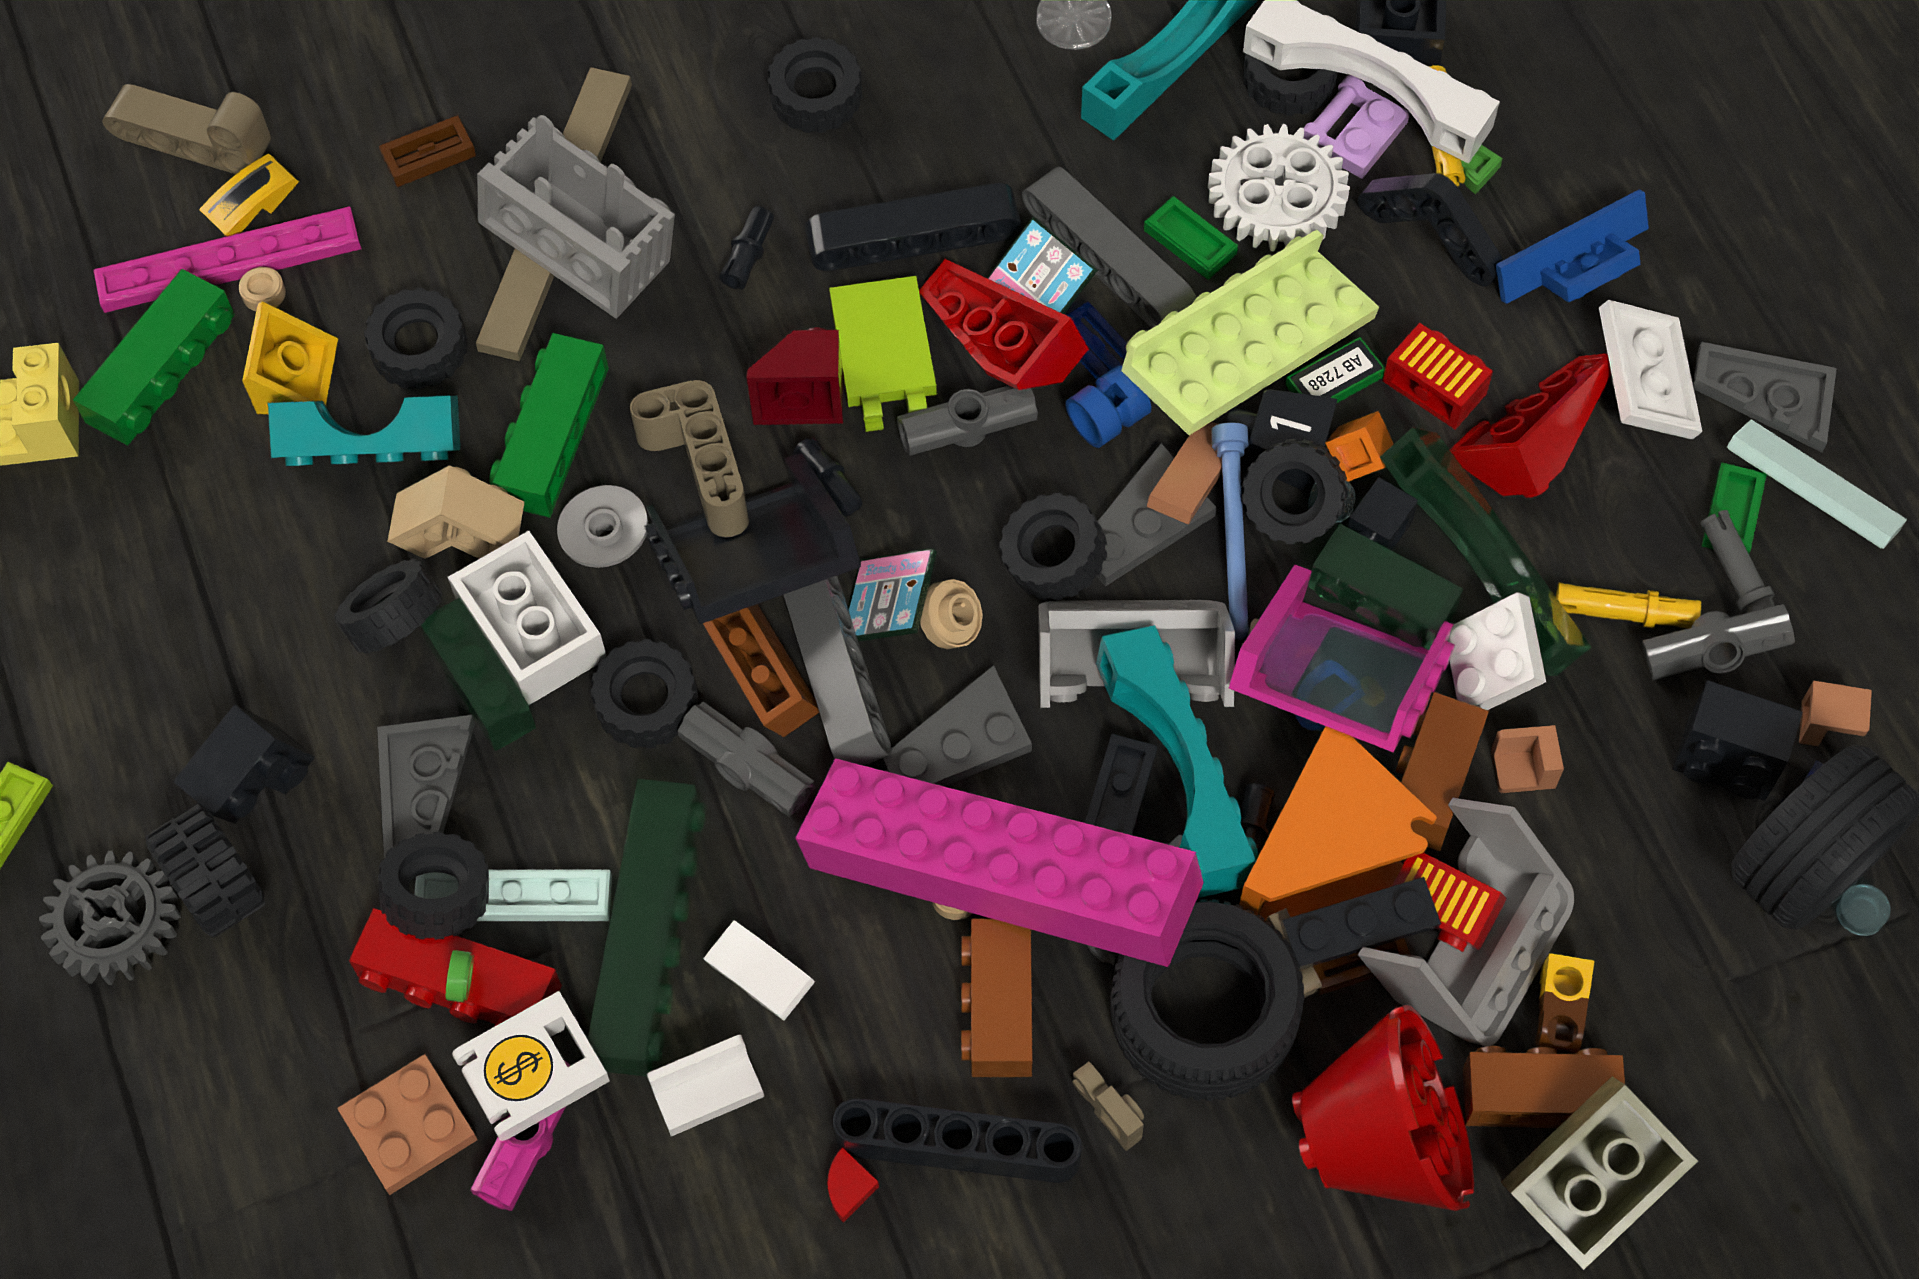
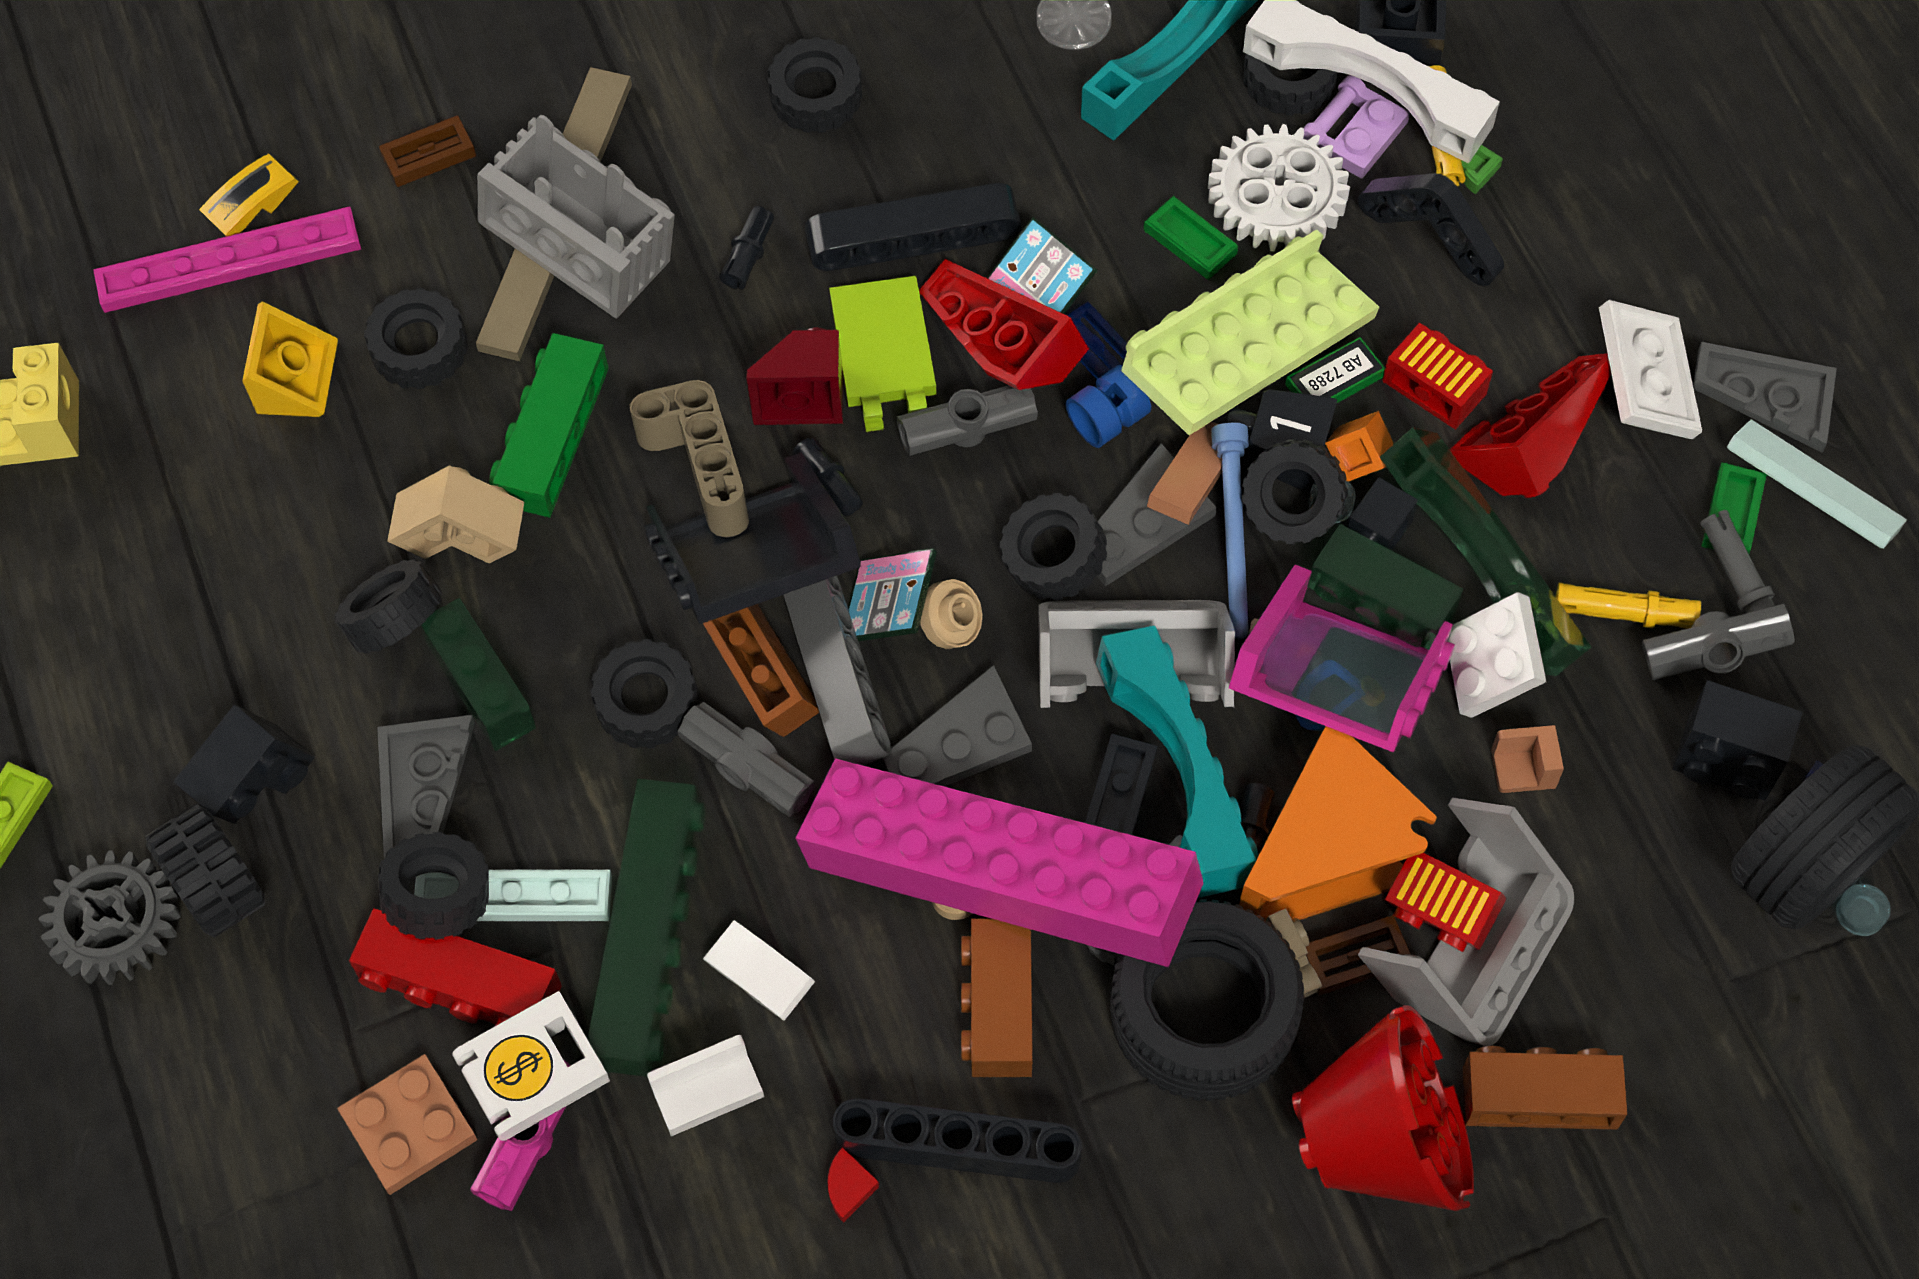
(154, 357): green brick -> none
(213, 137): dark tan beam -> none
(262, 285): tan tile -> none
(309, 430): teal arch -> none
(459, 976): bright green tile -> none
(529, 617): white brick -> none
(600, 511): light grey dish -> none
(1111, 247): dark grey beam -> none
(1117, 1113): dark tan plate -> none
(1361, 923): black plate -> none
(1440, 760): dark orange brick -> none
(1563, 1002): leg -> none
(1578, 255): blue bracket -> none
(1599, 1172): olive brick -> none
(1834, 709): nougat panel -> none

